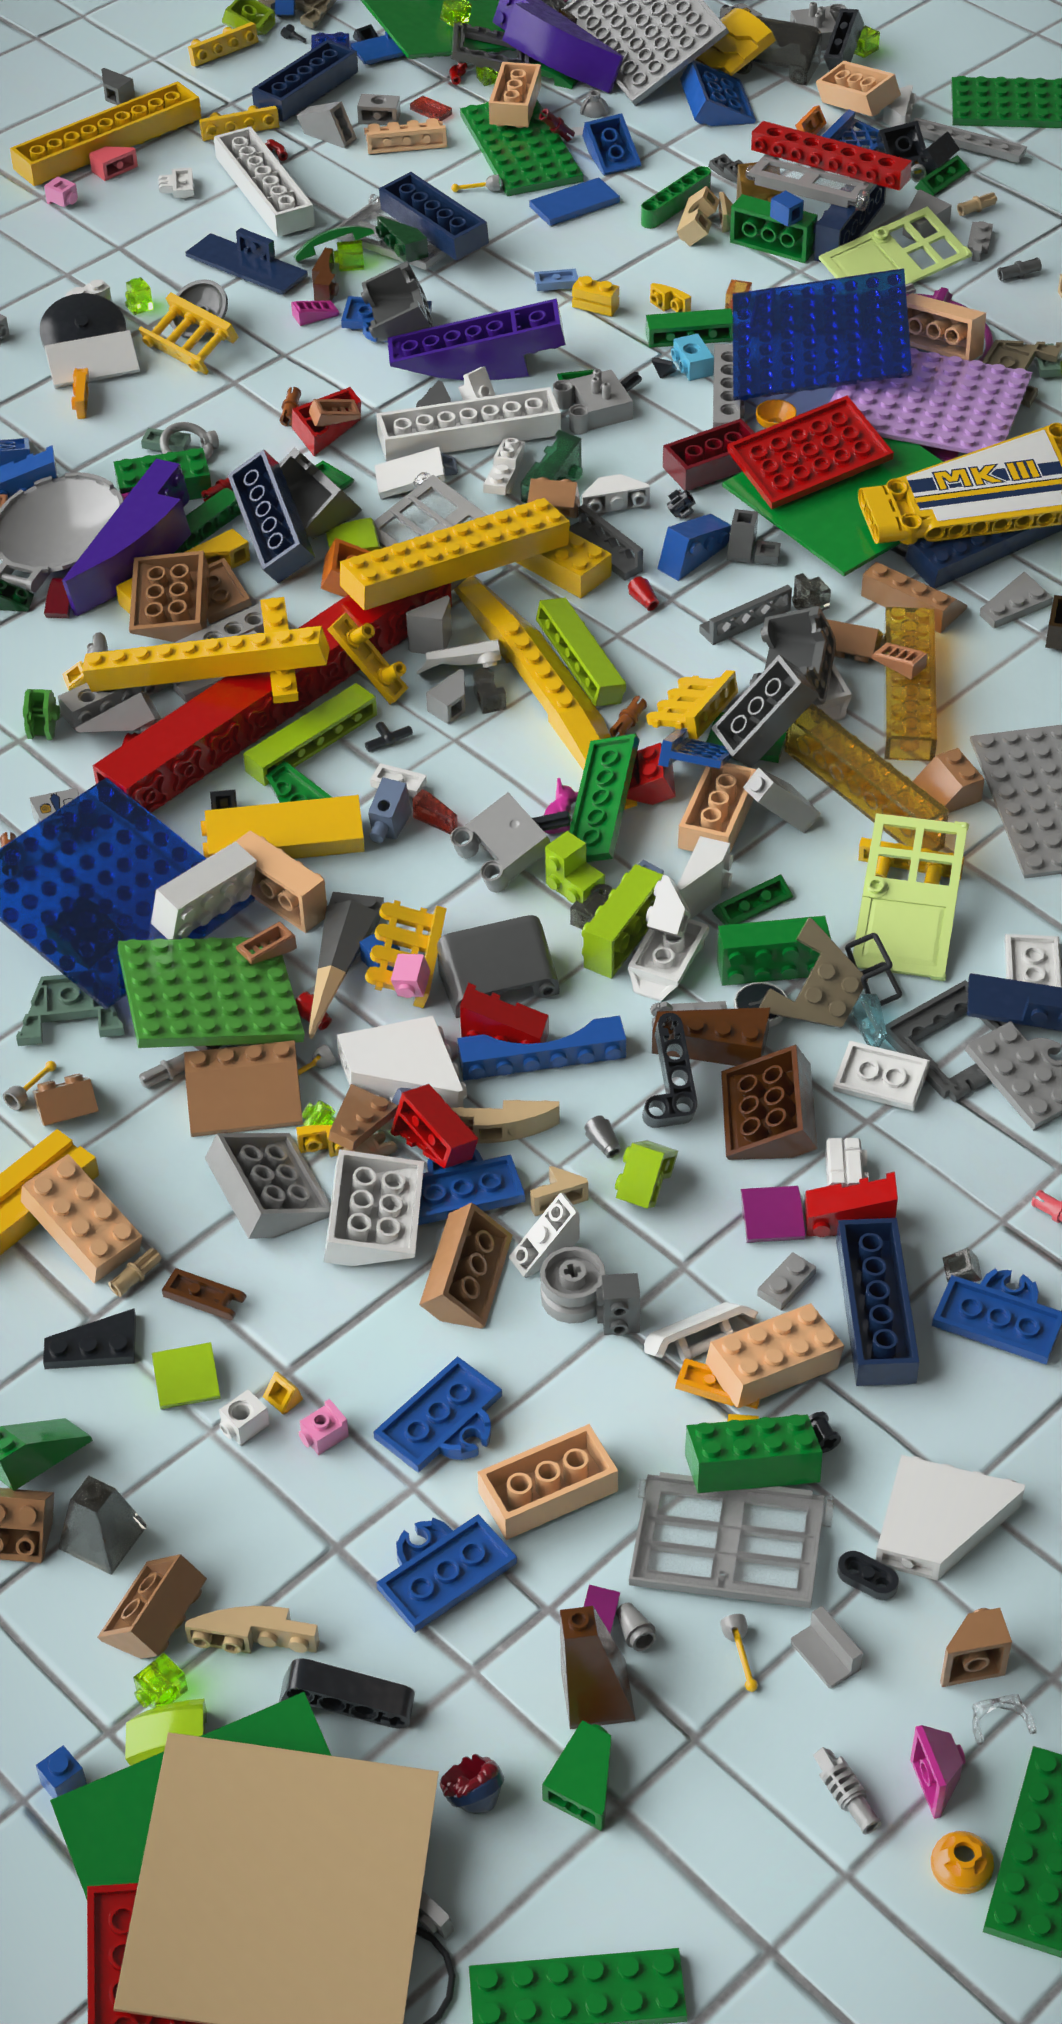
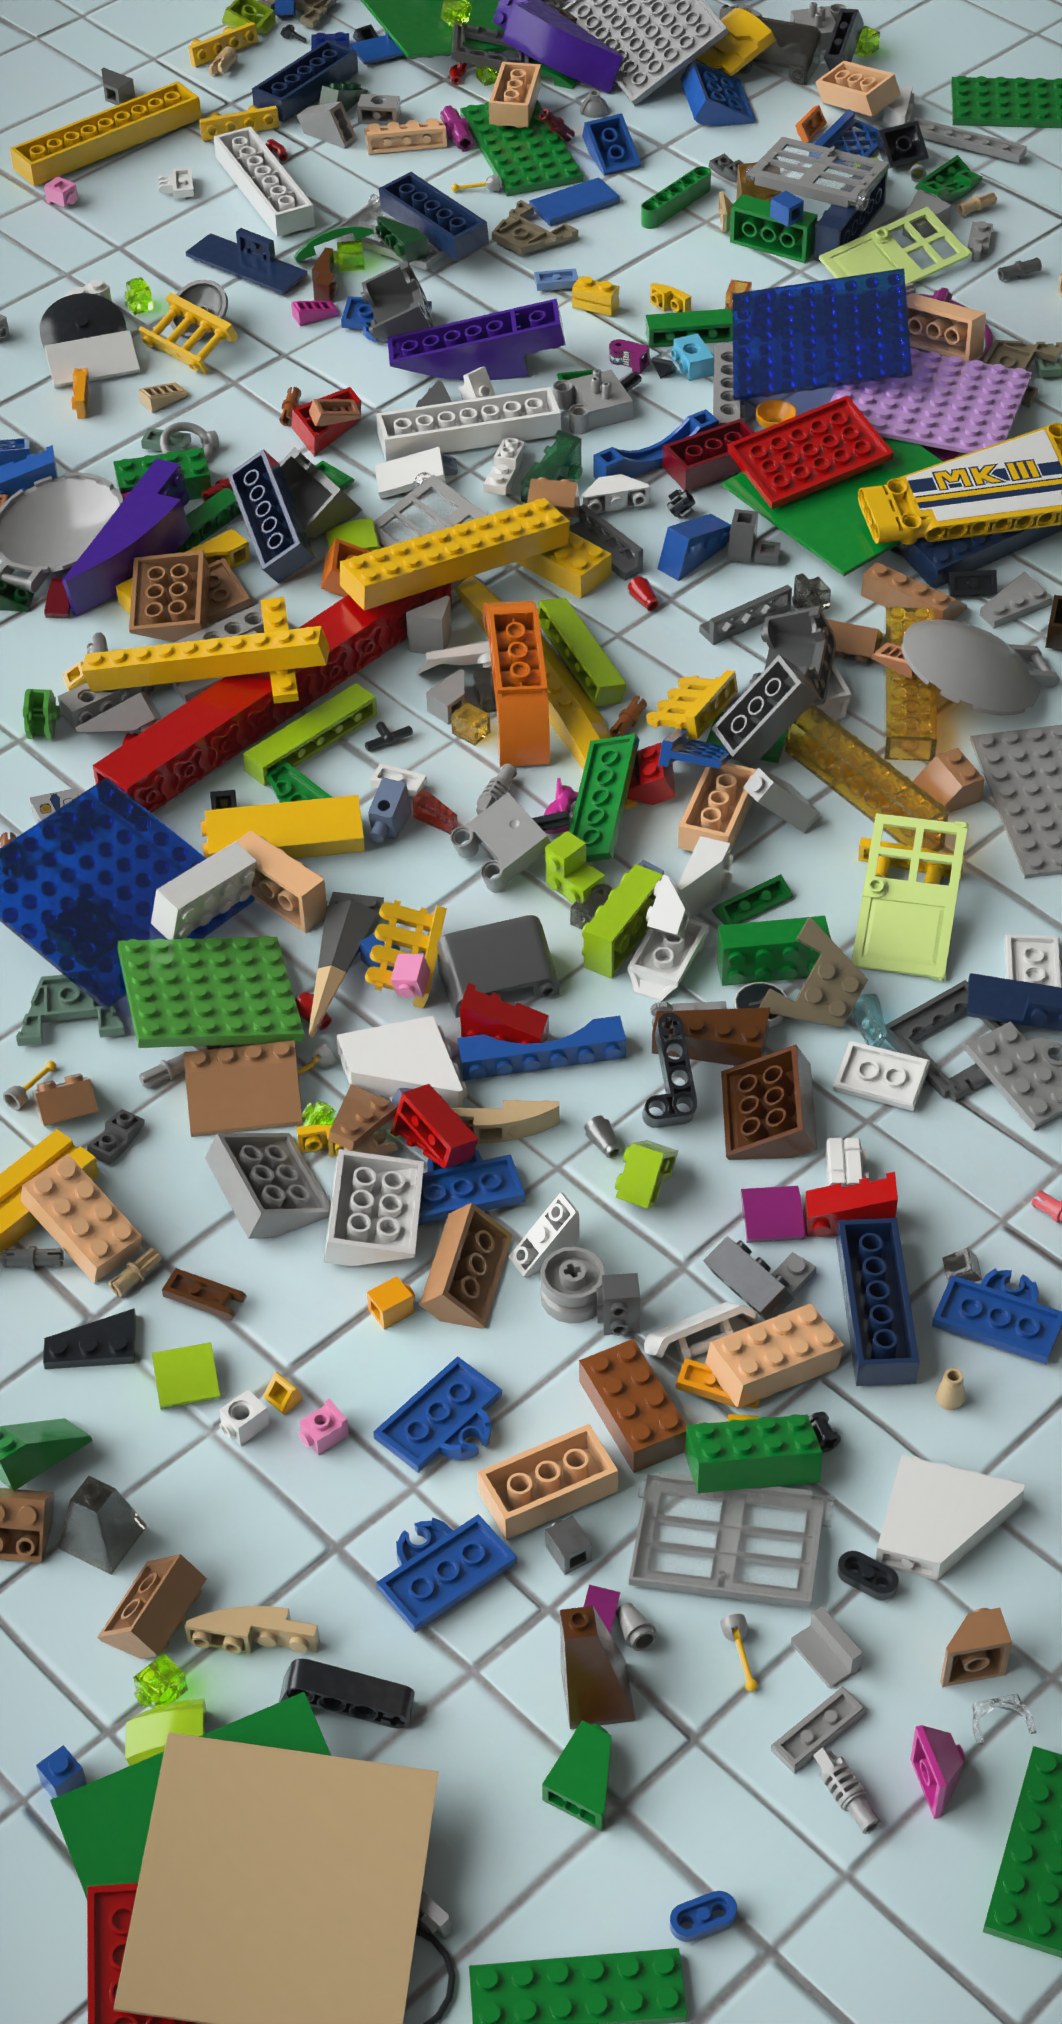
(32, 1257): none -> dark grey pin
(112, 161): coral slope -> none
(118, 1135): none -> dark grey slope
(161, 395): none -> tan slope
(223, 61): none -> tan hinge
(280, 941): nougat slope -> none
(344, 92): none -> dark green slope
(365, 655): yellow plate -> none
(391, 1302): none -> light orange brick
(430, 108): clear red tile -> none
(457, 128): none -> magenta piece
(470, 723): none -> clear yellow brick
(473, 1784): hair -> none
(496, 787): none -> light grey hinge
(518, 682): none -> orange slope
(526, 237): none -> dark tan wing
(561, 1181): tan slope -> none
(568, 1545): none -> flat silver brick
(629, 354): none -> magenta leg
(633, 1405): none -> dark orange brick
(635, 462): none -> blue arch
(695, 221): tan arch -> none
(700, 1915): none -> blue plate
(749, 1278): none -> brick
(818, 1729): none -> light grey tile
(831, 155): red brick -> none
(876, 969): black piece -> none
(938, 152): black hinge -> none
(951, 1390): none -> tan cone
(959, 1875): light orange piece -> none
(962, 184): none -> green slope
(972, 583): none -> black plate
(976, 666): none -> light grey dish

